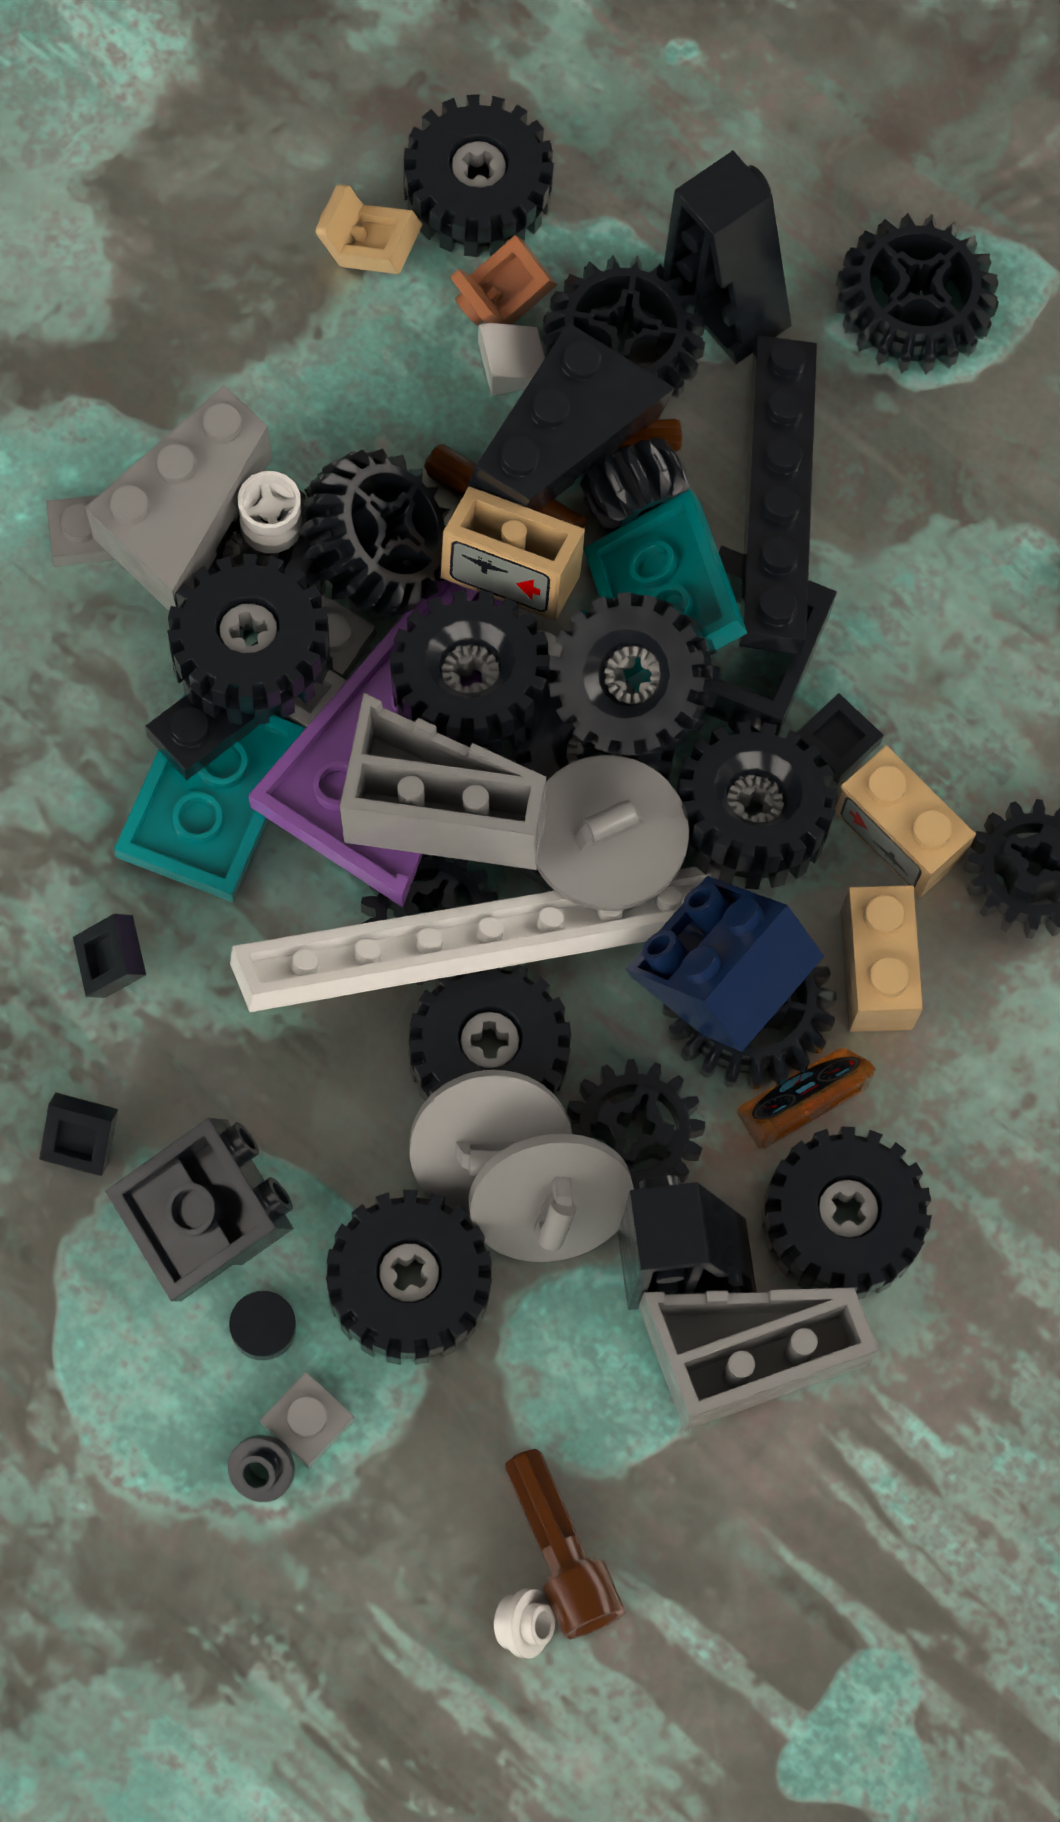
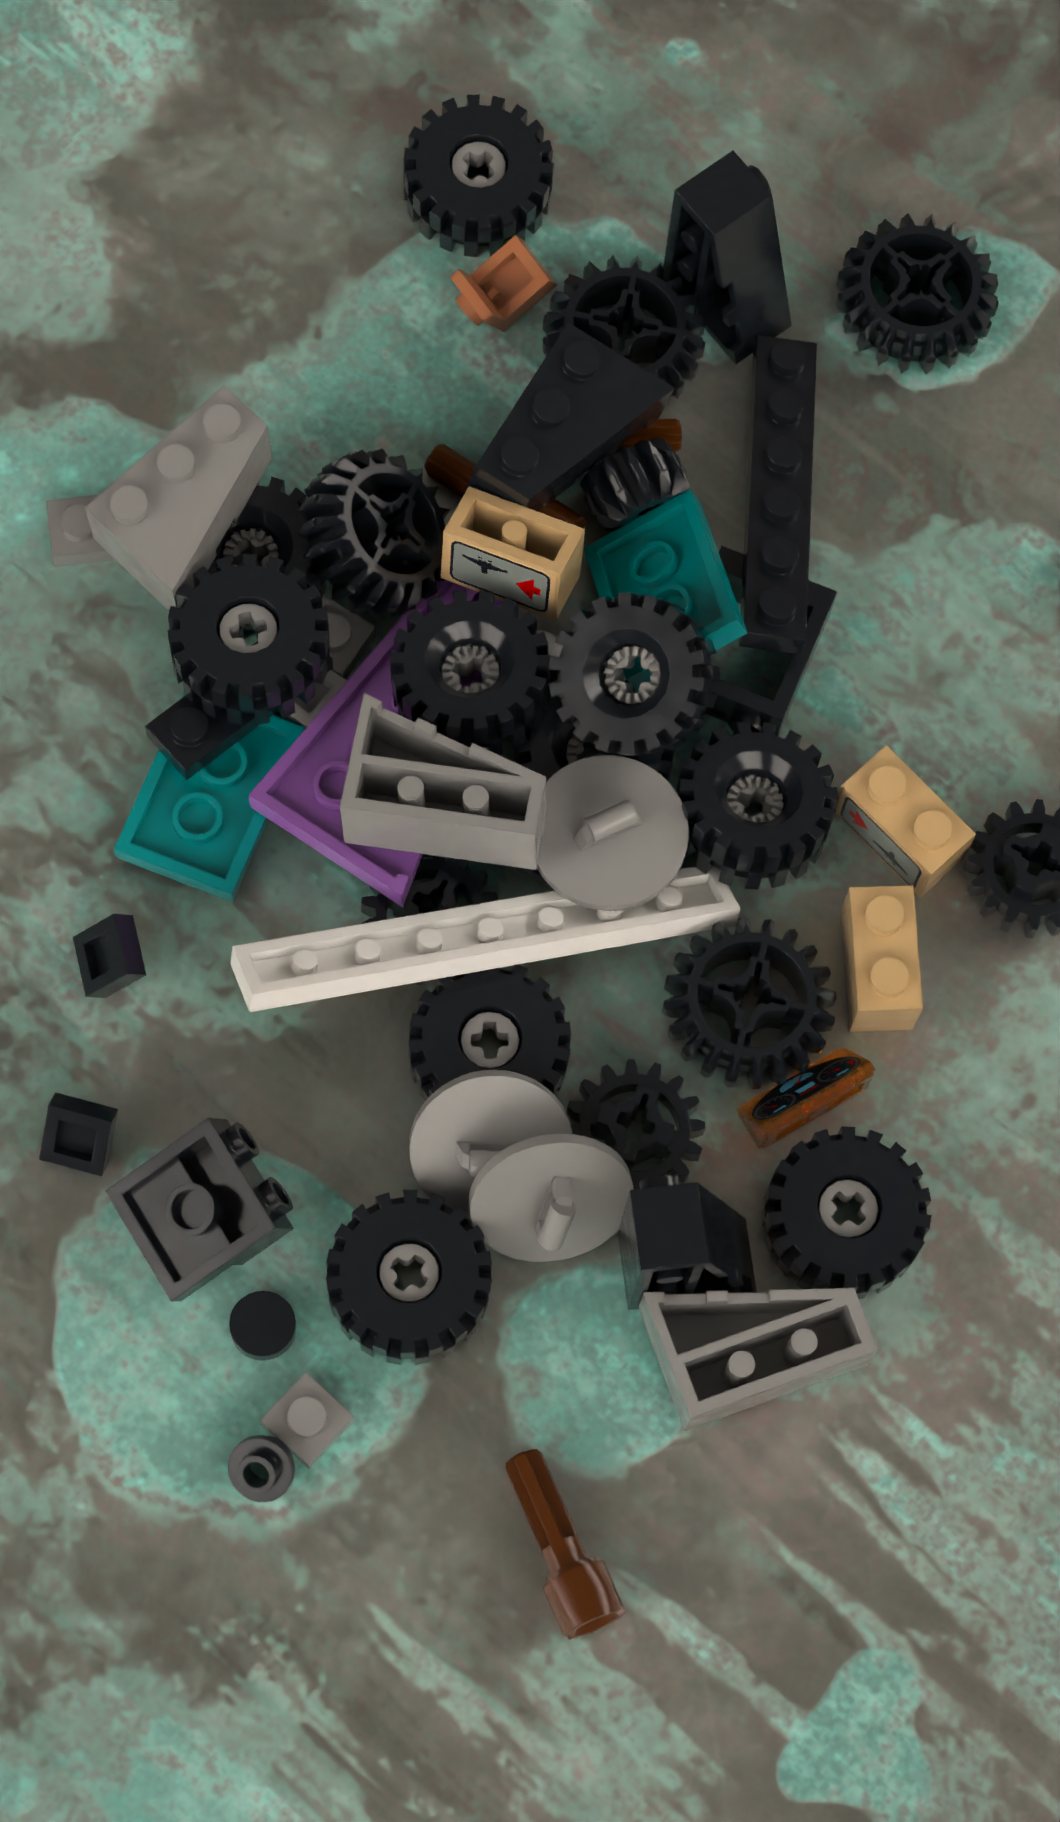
(269, 497): white wheel -> none
(366, 234): tan bracket -> none
(509, 355): white slope -> none
(524, 1623): white plate -> none
(726, 961): dark blue slope -> none
(840, 736): black plate -> none

